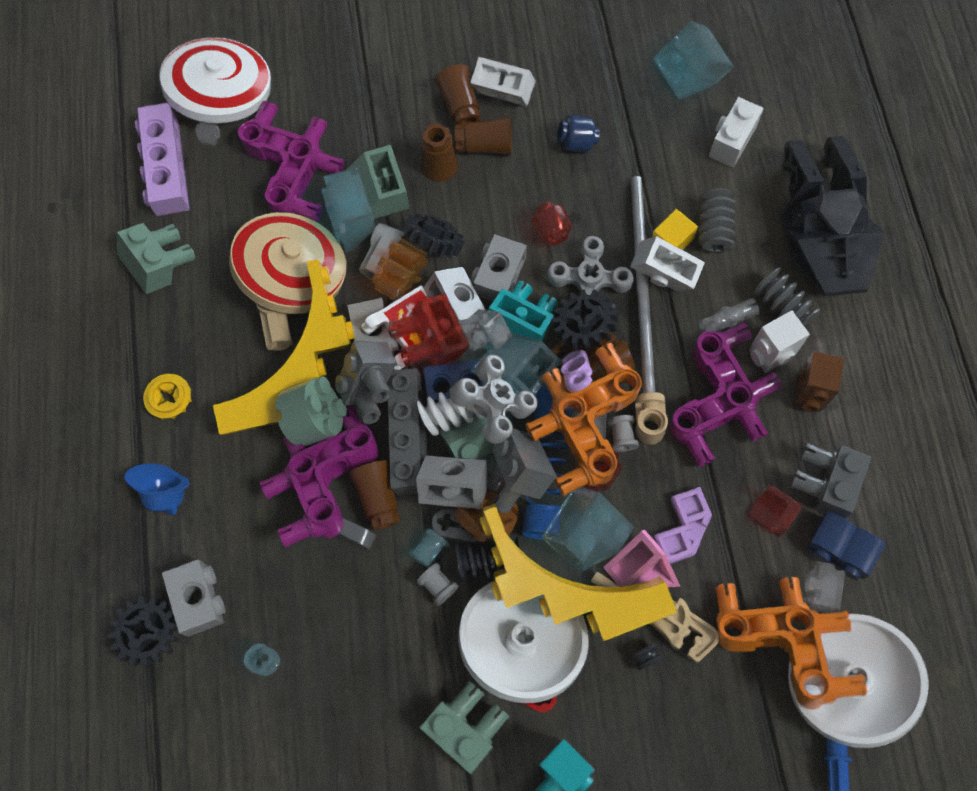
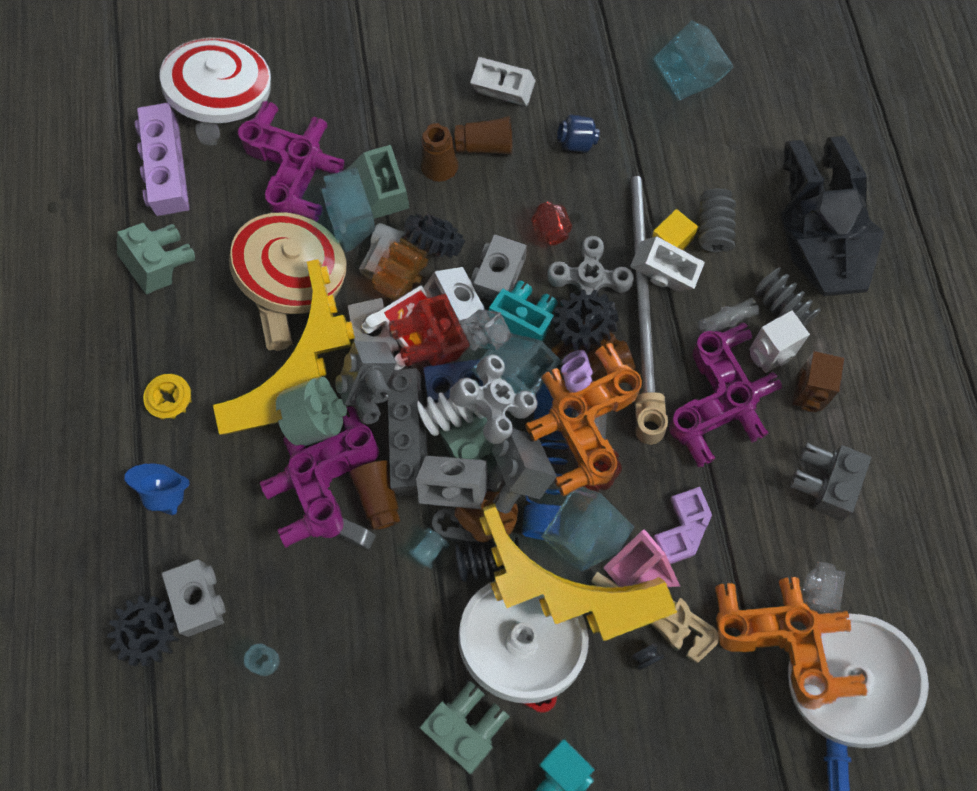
(437, 584): light grey bush -> none
(458, 93): reddish brown plant -> none
(623, 433): light grey bush -> none
(735, 132): white brick -> none
(775, 511): clear red panel -> none
(845, 545): dark blue brick -> none

